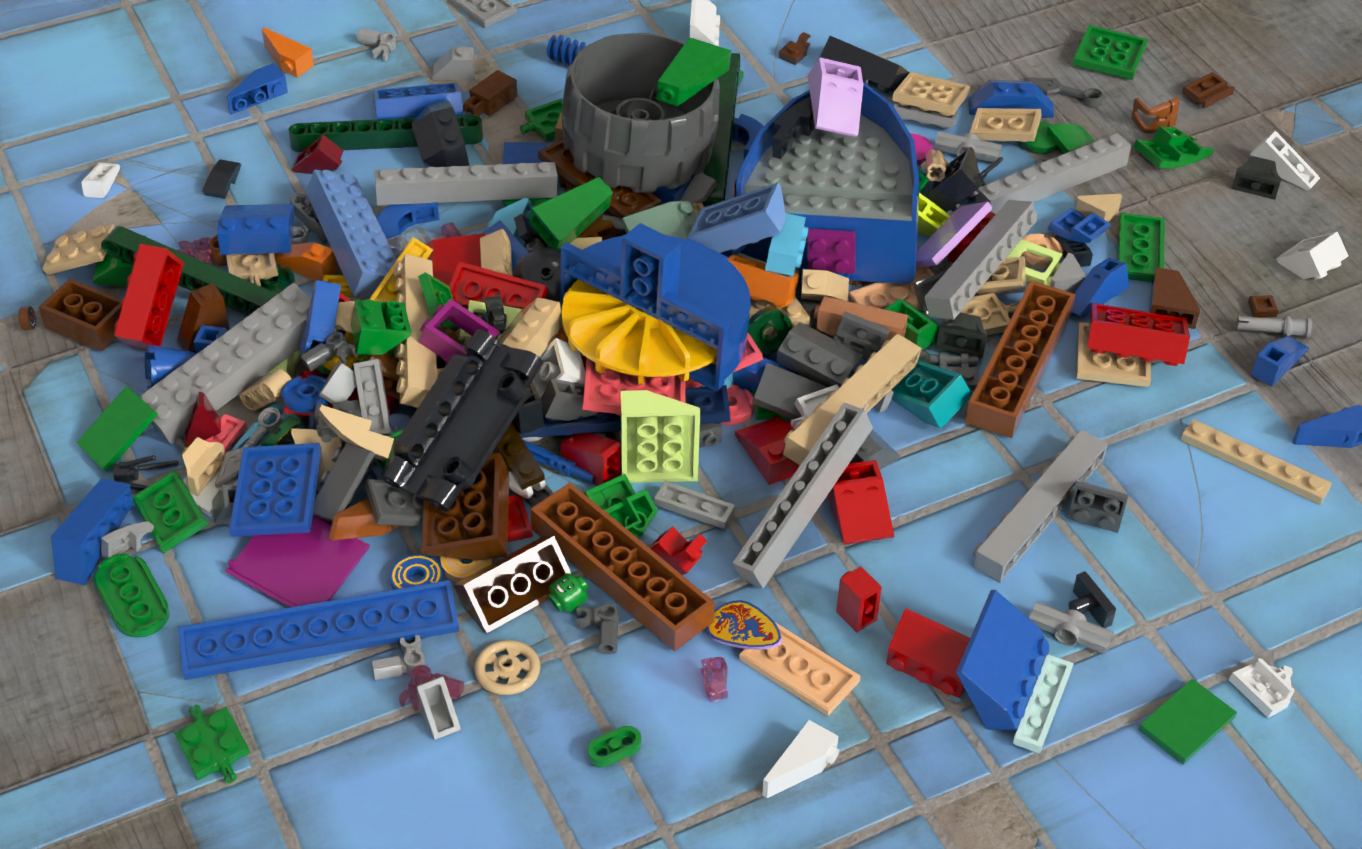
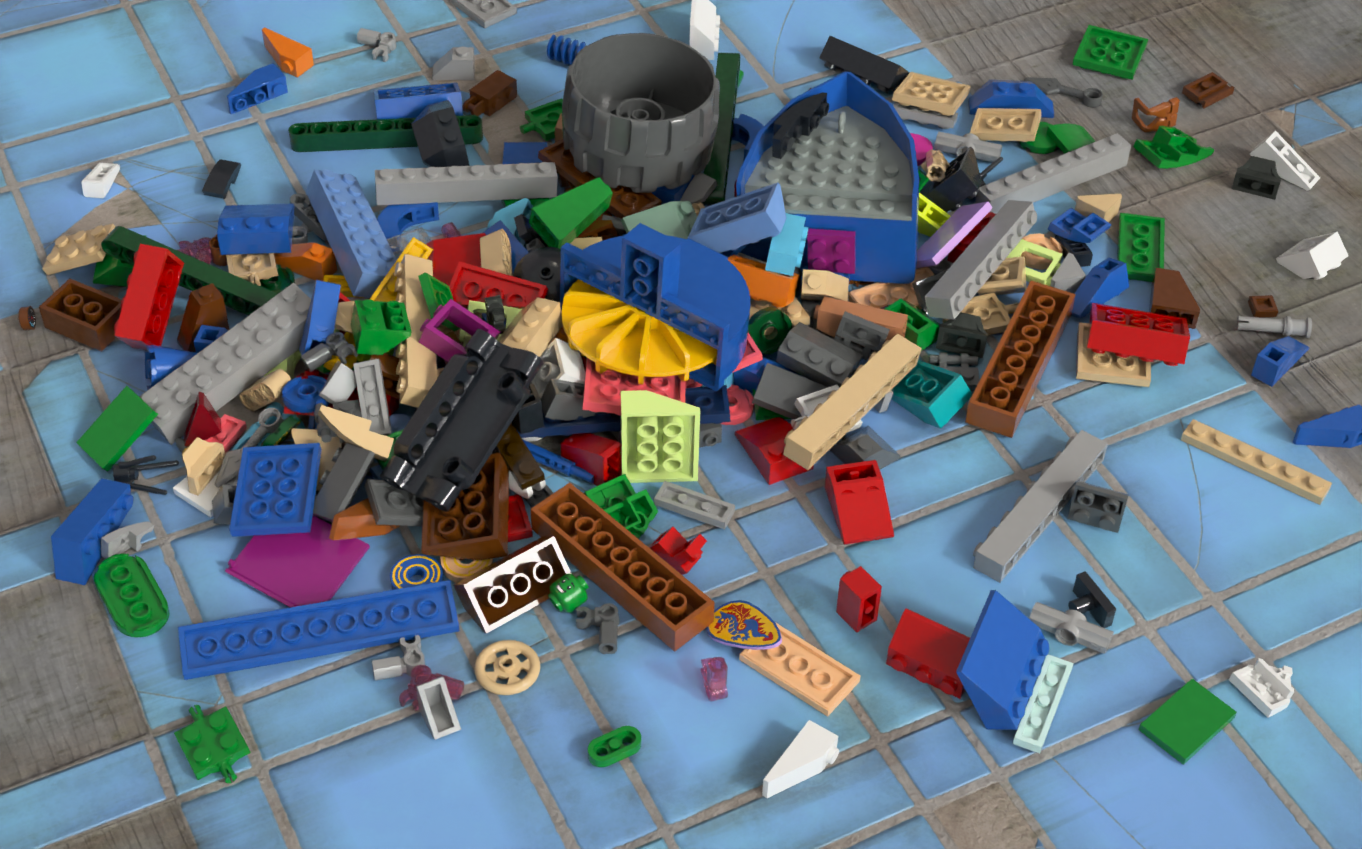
(170, 510): green tile -> none
(320, 155): dark red slope -> none
(692, 70): green slope -> none
(795, 52): reddish brown plate -> none
(802, 495): light grey brick -> none
(836, 96): lavender slope -> none

